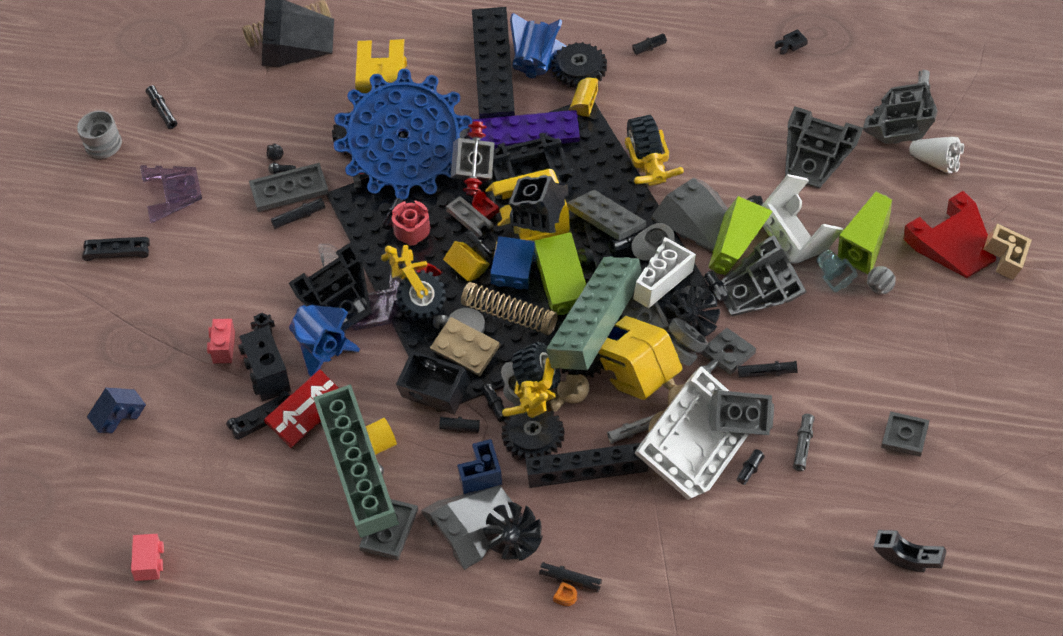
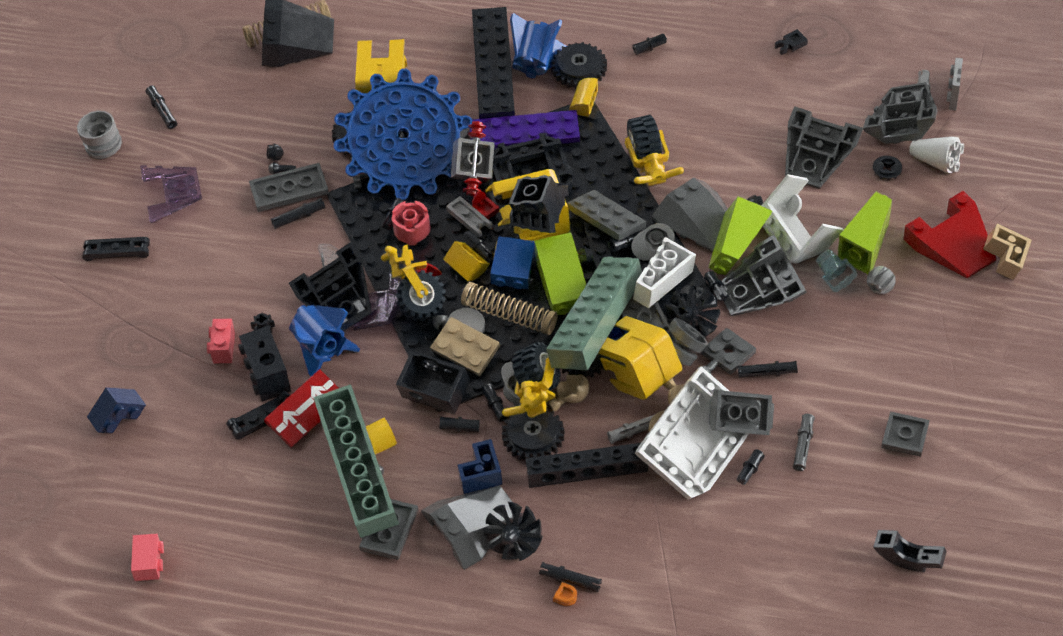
(888, 162): none -> black gear
(954, 83): none -> light grey wing

